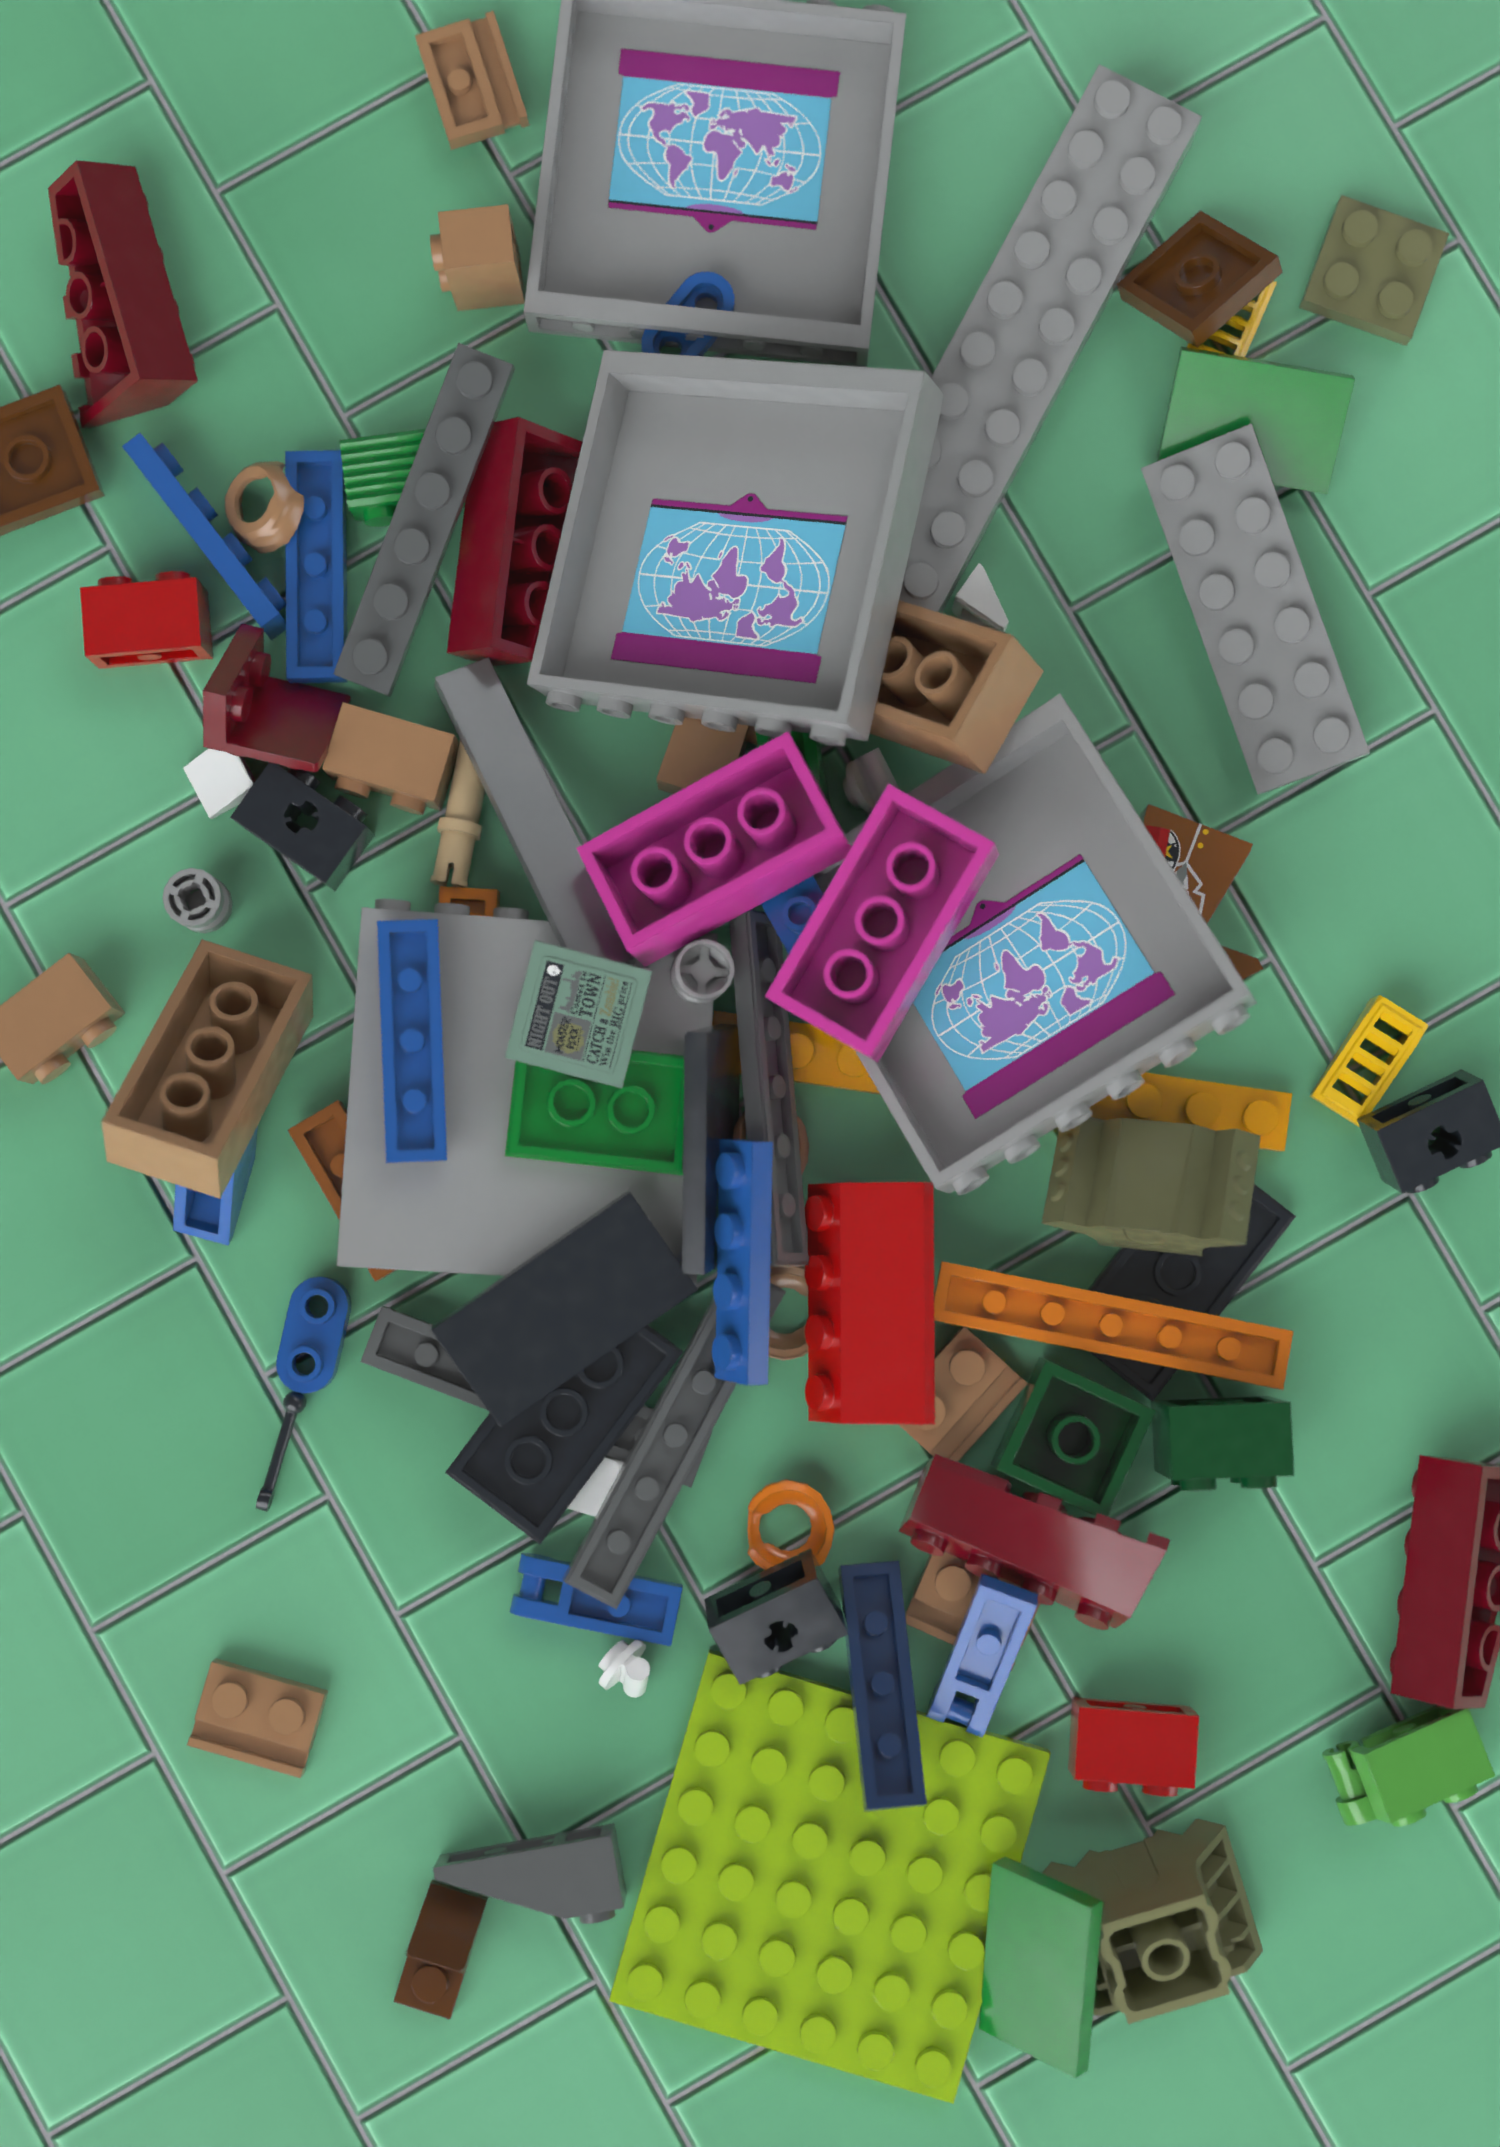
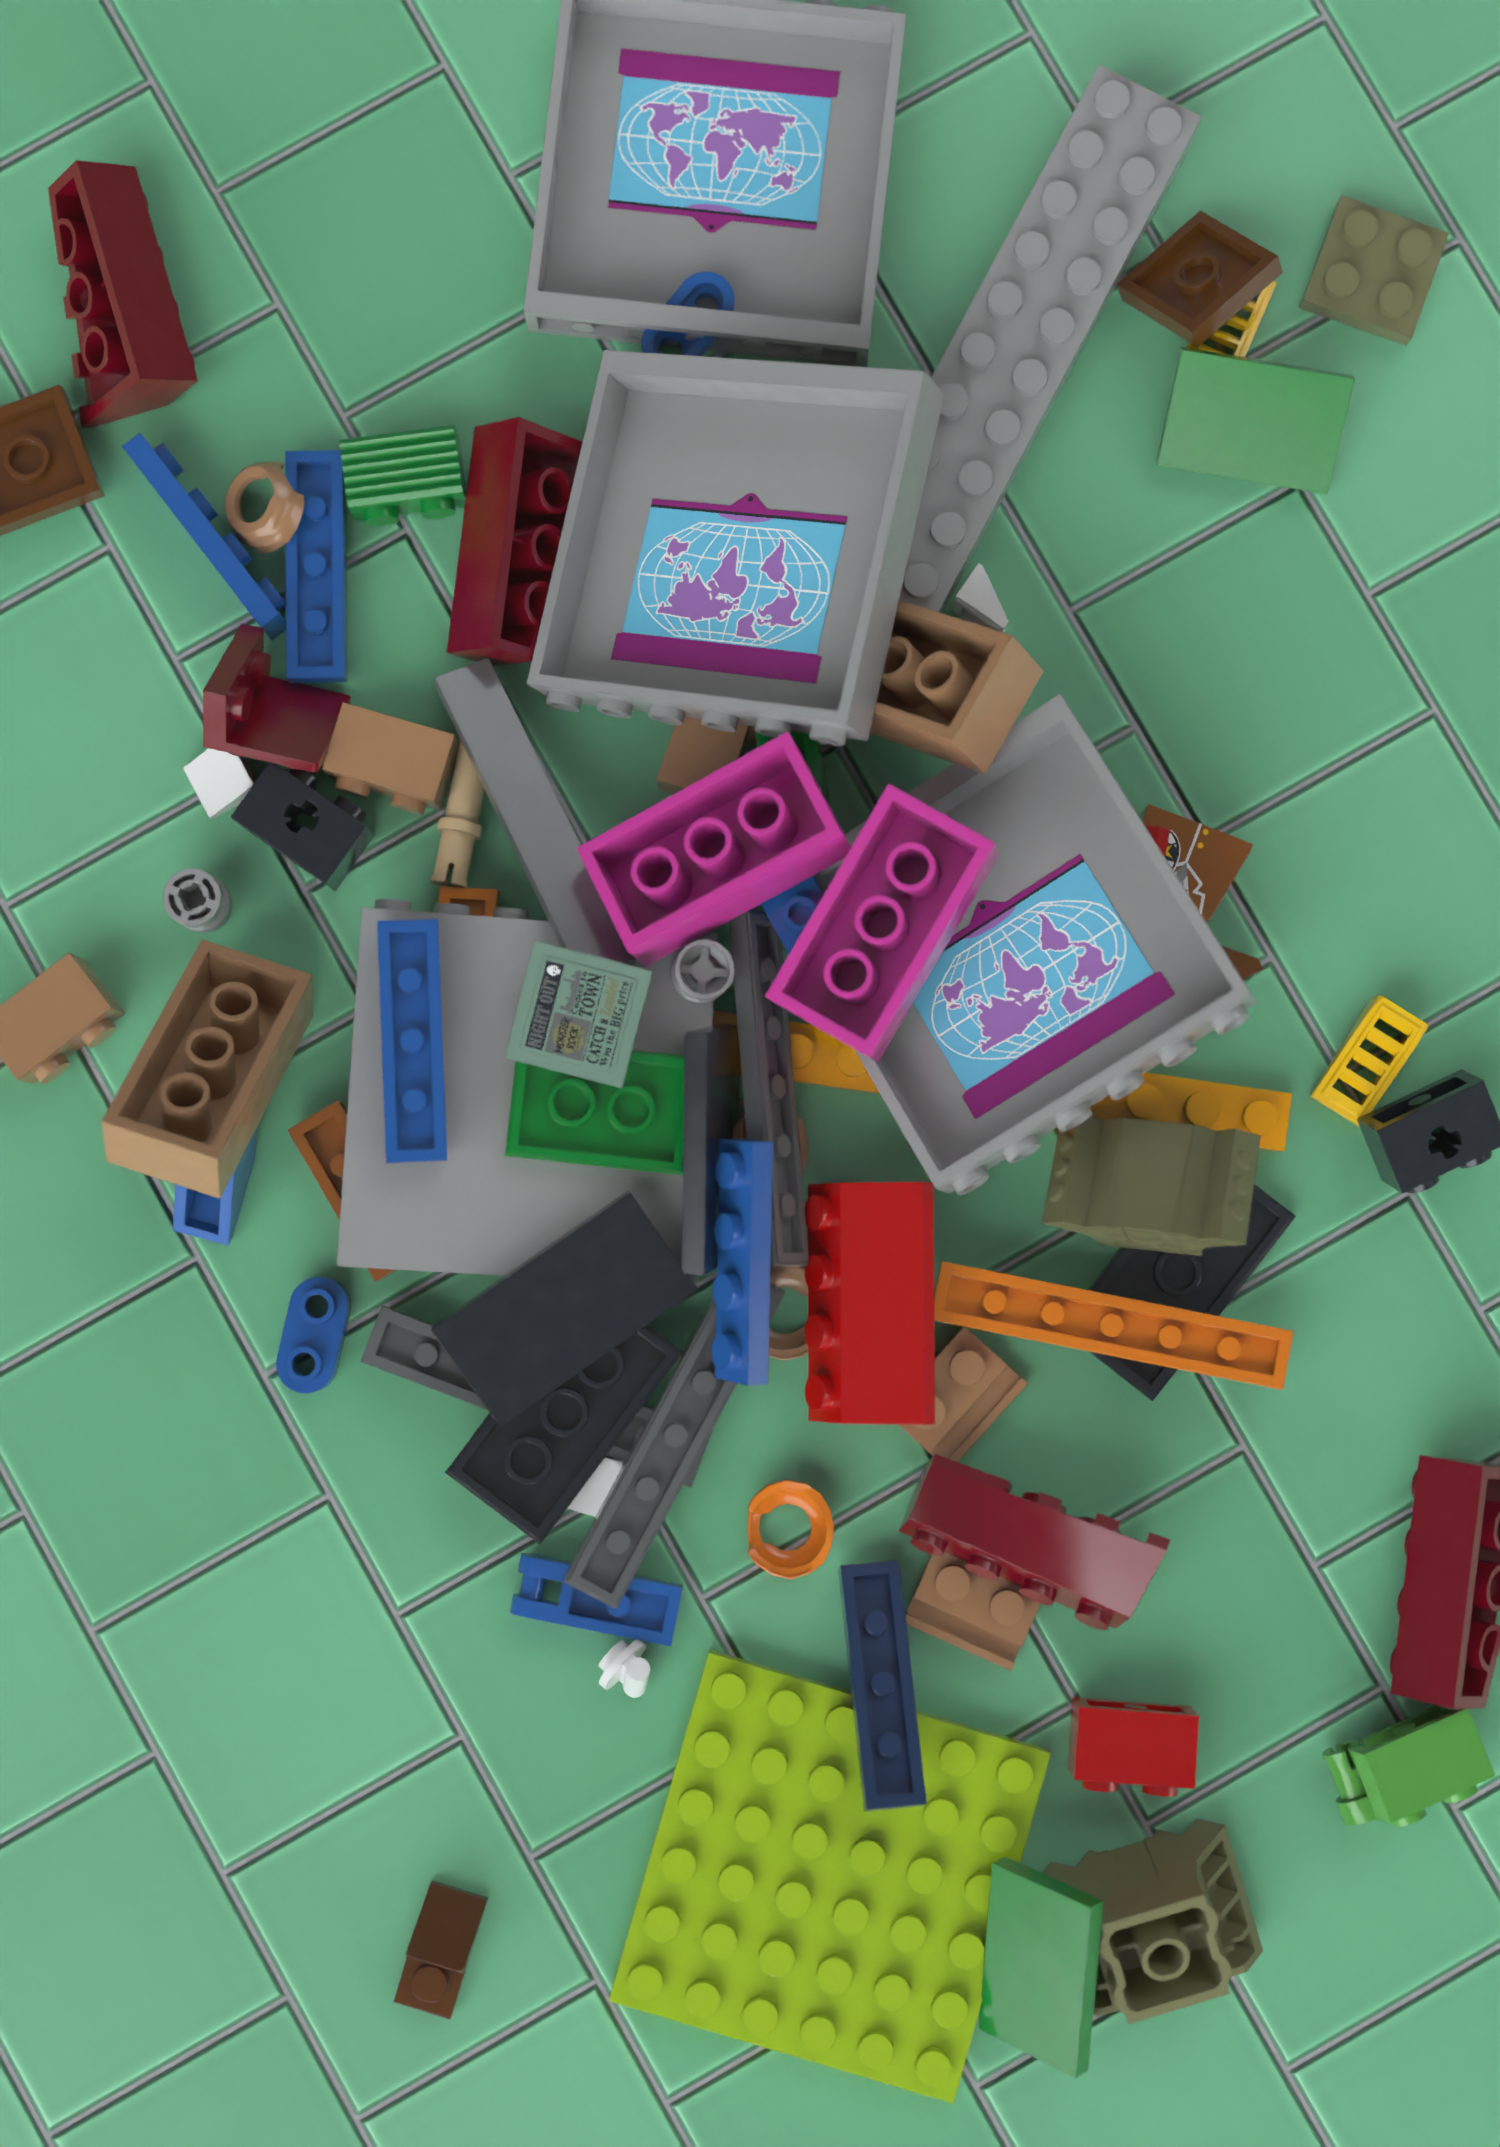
(146, 620): red brick -> none
(257, 1718): medium nougat plate -> none
(293, 1404): black hinge -> none
(424, 519): dark grey plate -> none
(472, 80): medium nougat plate -> none
(478, 257): medium nougat brick -> none
(552, 1873): dark grey slope -> none
(775, 1617): black brick -> none
(867, 780): white plate -> none
(983, 1654): plate -> none
(1072, 1438): dark green brick -> none
(1223, 1439): dark green brick -> none
(1255, 610): light grey plate -> none

